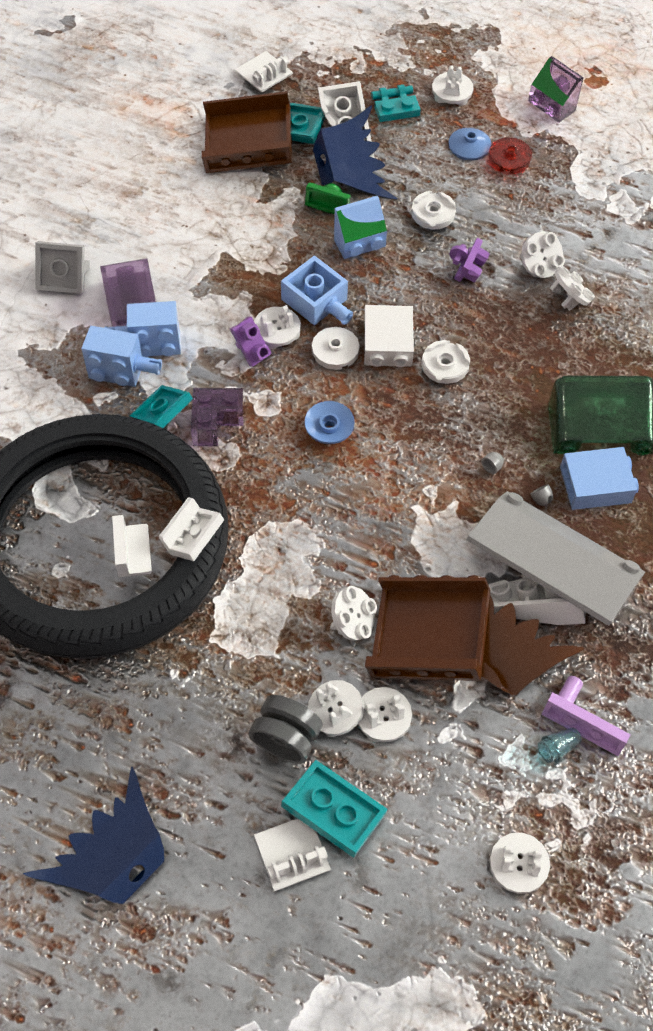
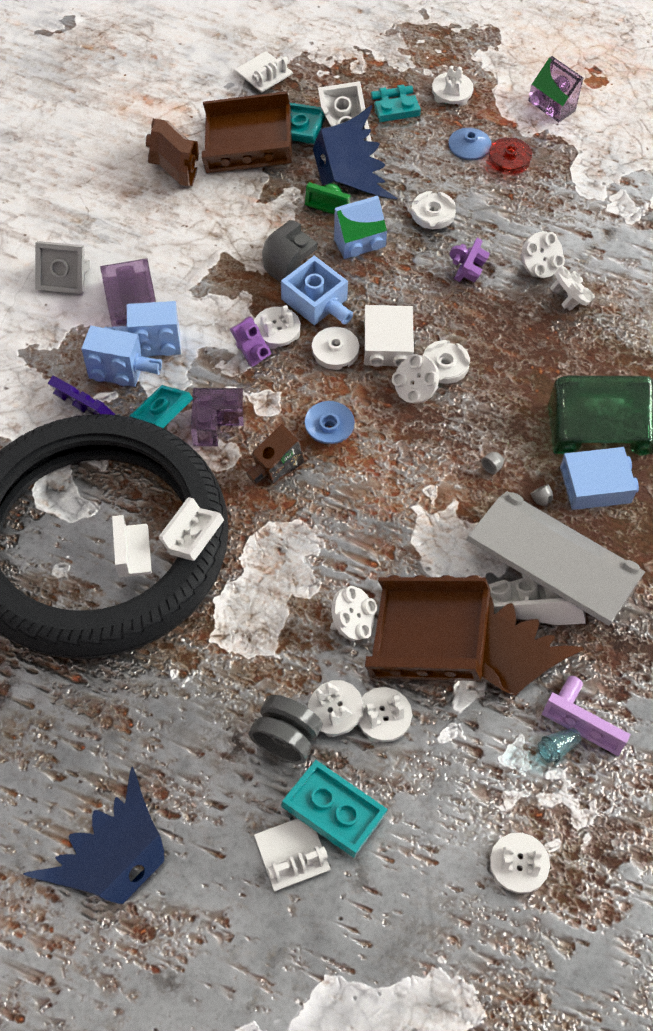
(80, 400): none -> dark purple wing
(172, 151): none -> reddish brown brick
(276, 456): none -> reddish brown torso
(286, 249): none -> dark grey brick
(409, 371): none -> white plate

